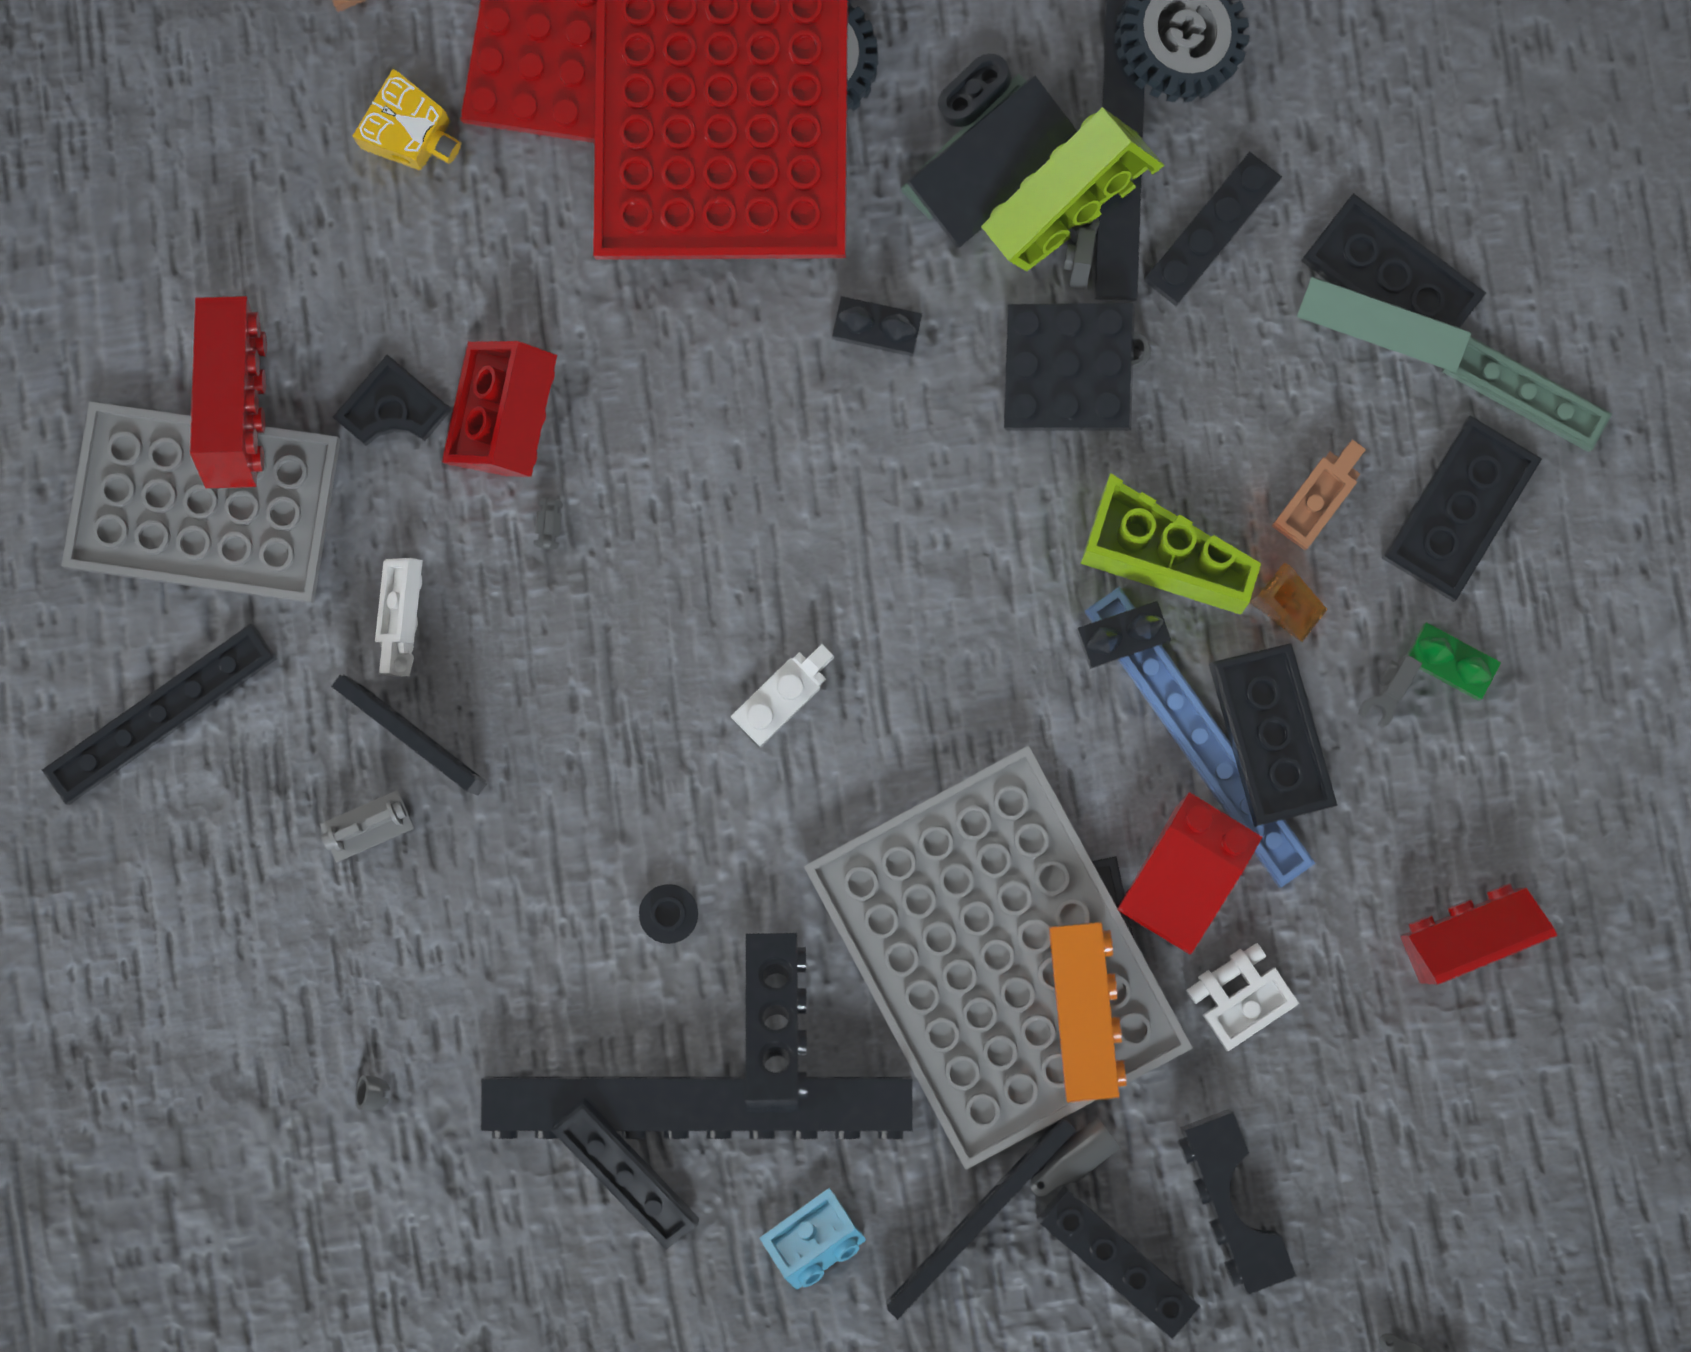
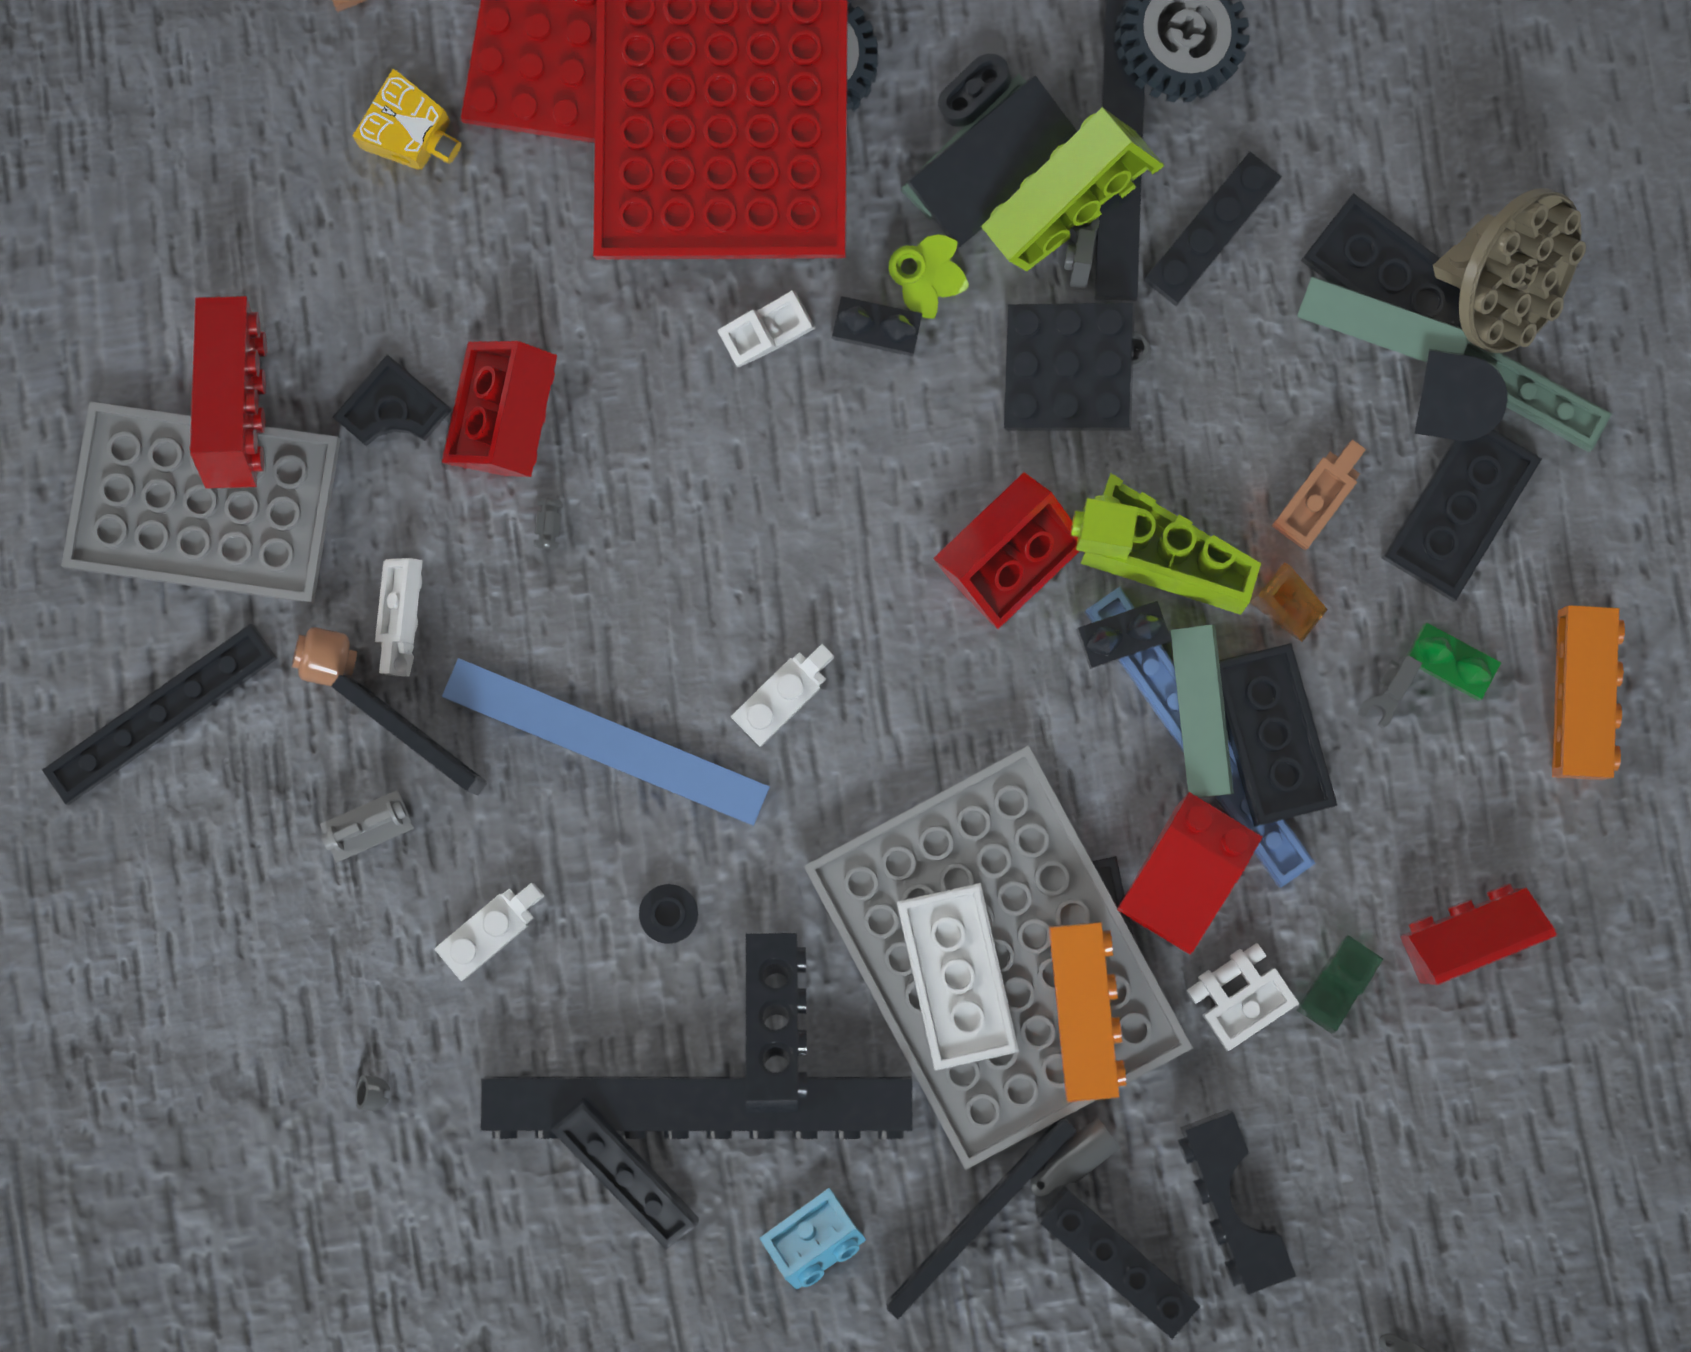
(323, 656): none -> nougat head
(488, 931): none -> white hinge
(606, 742): none -> medium blue tile
(766, 329): none -> white slope
(934, 276): none -> lime plate
(957, 976): none -> white tile
(1010, 550): none -> red slope
(1105, 527): none -> lime brick
(1202, 711): none -> sand green tile
(1339, 984): none -> clear green slope
(1460, 397): none -> black tile
(1515, 269): none -> dark tan bracket
(1587, 693): none -> orange brick

